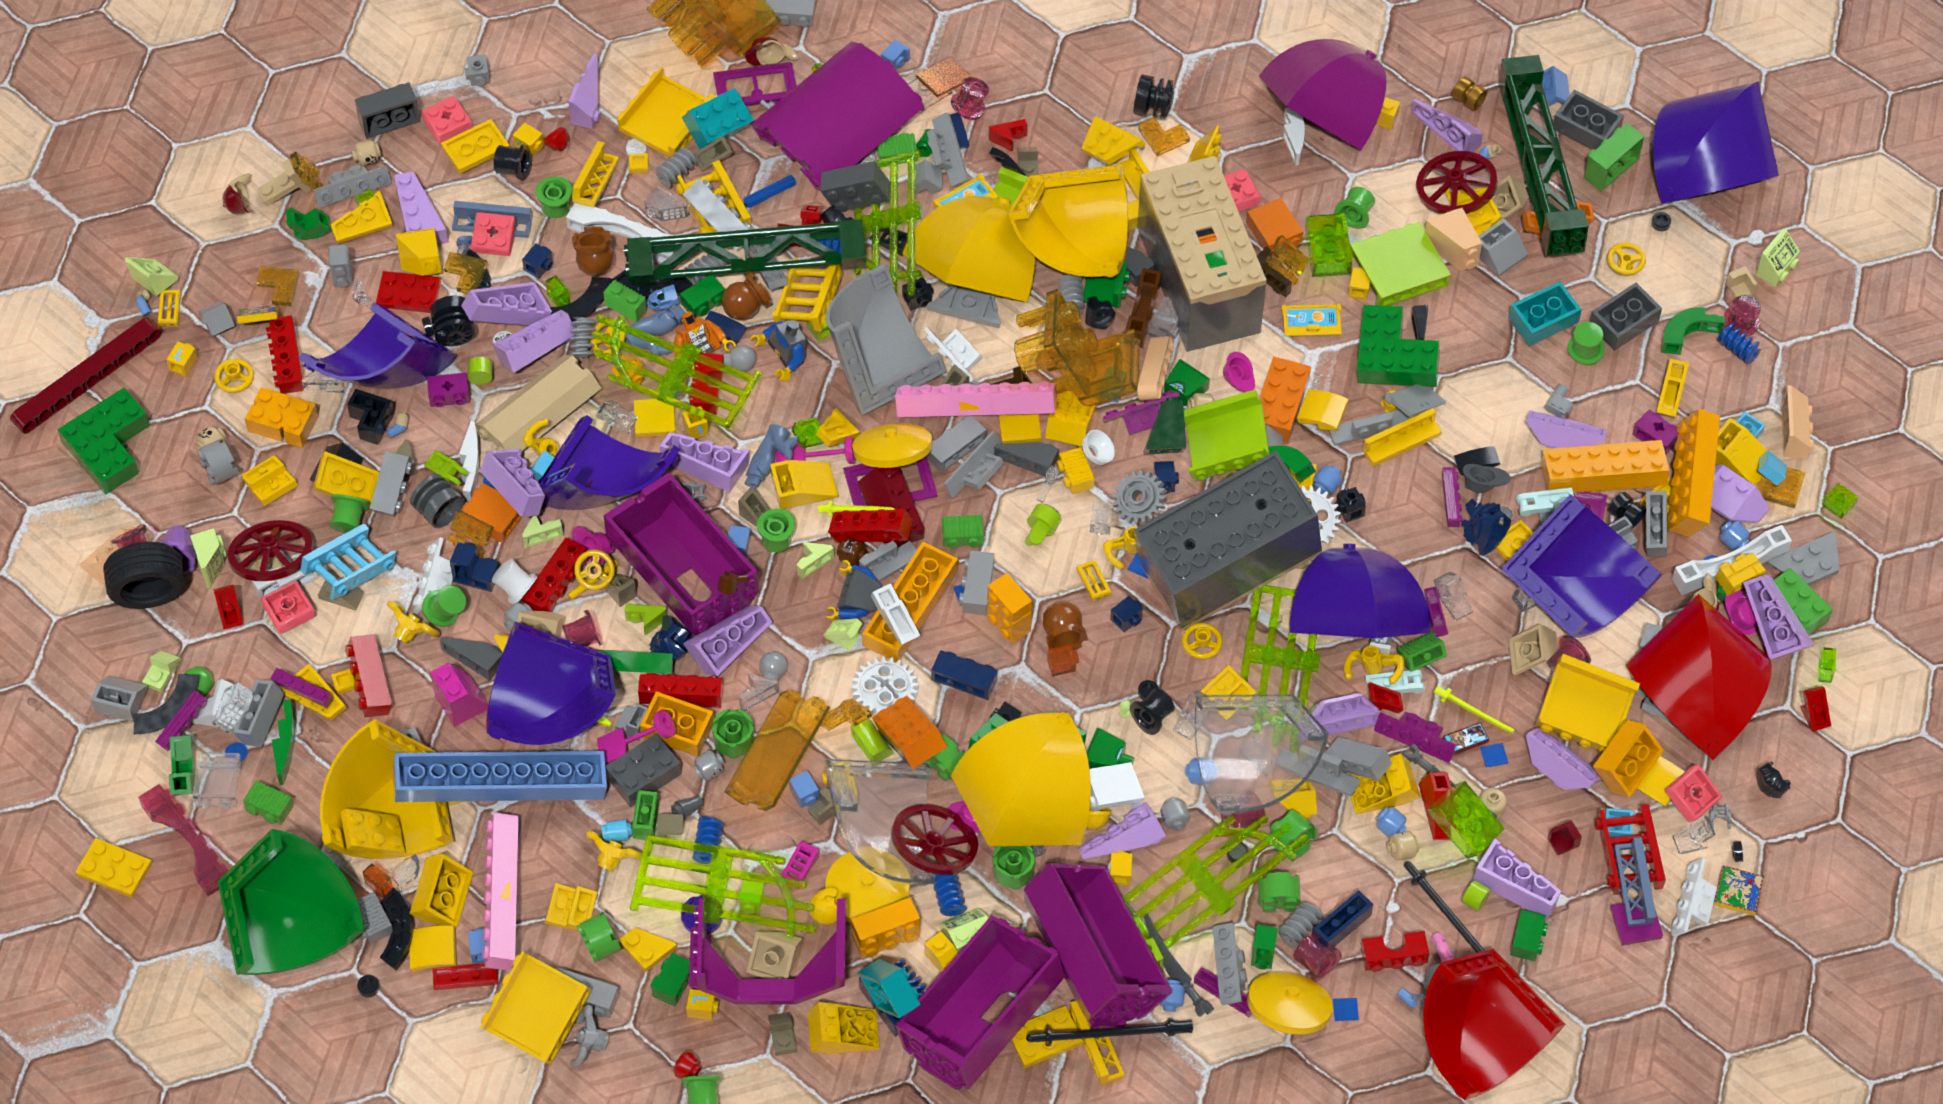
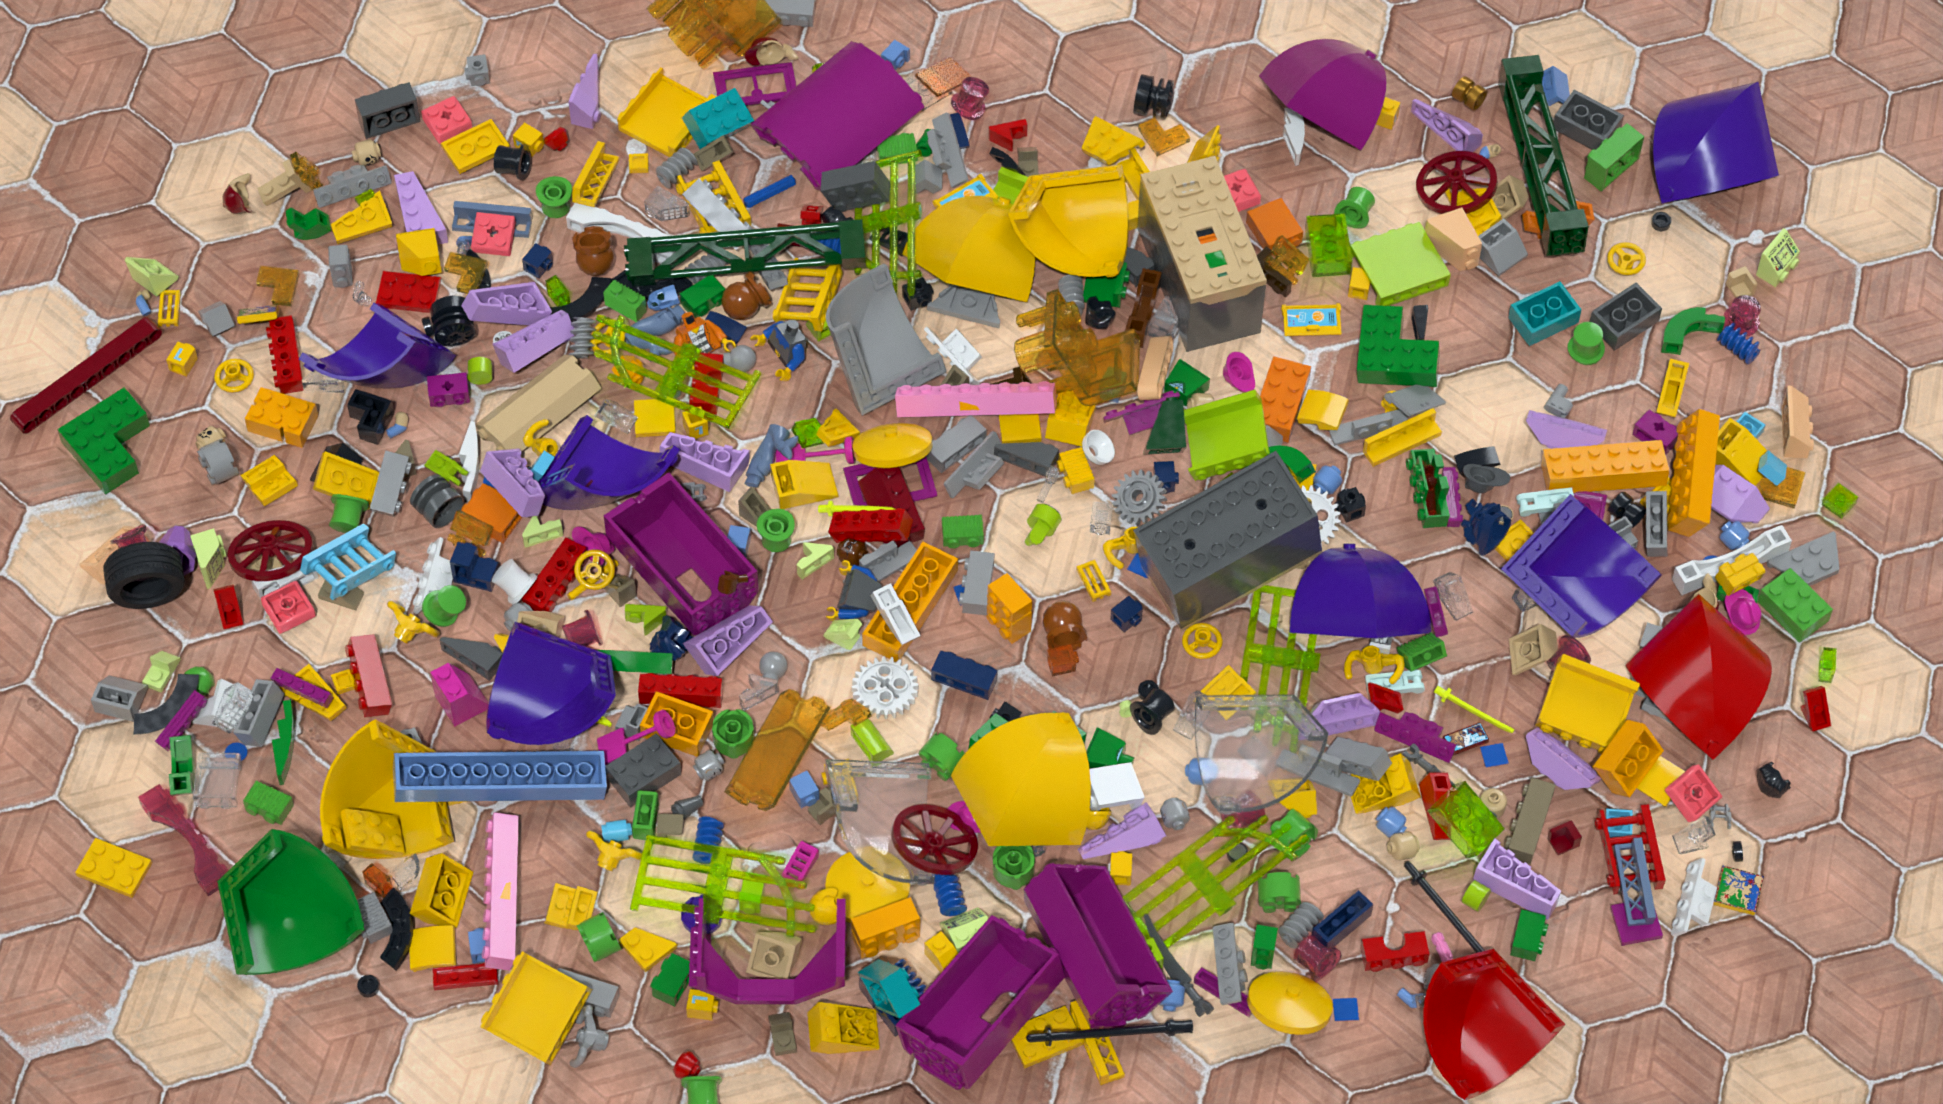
(909, 732): orange brick -> none
(1429, 487): none -> green piece
(1531, 819): none -> dark tan brick
(1775, 618): lavender wedge -> none

